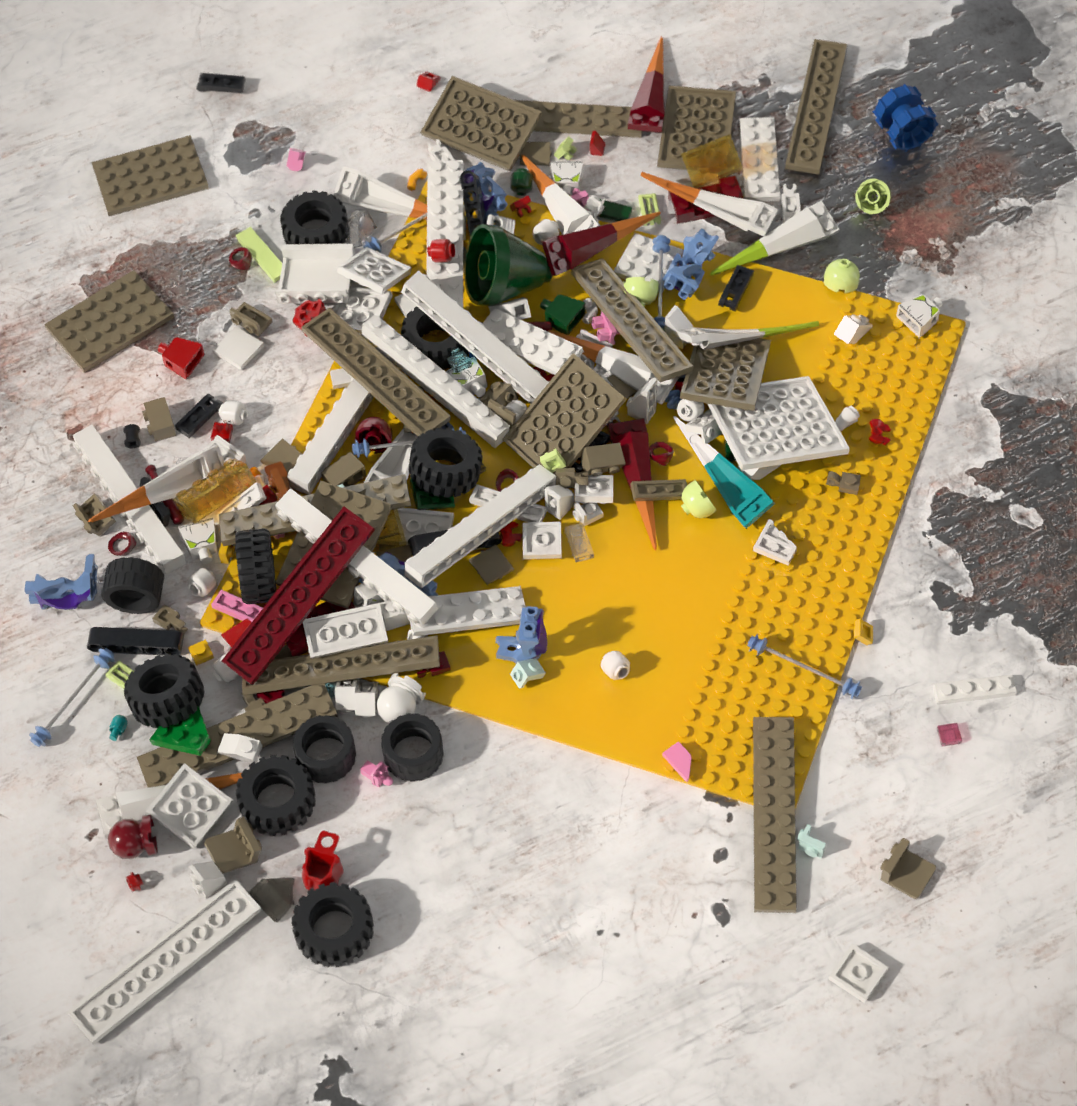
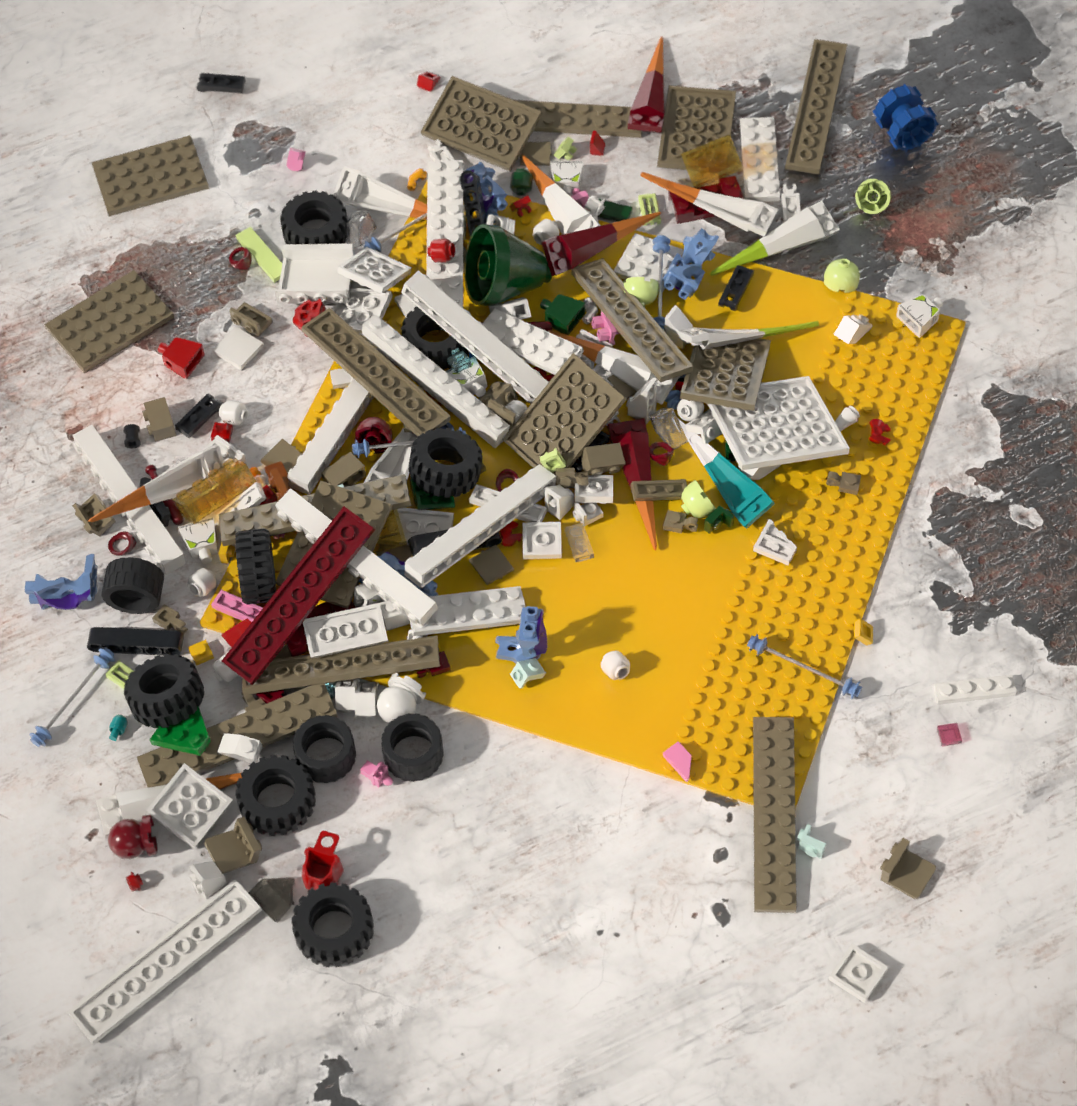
(668, 427): none -> clear slope
(677, 522): none -> dark tan plate
(718, 517): none -> dark green bracket

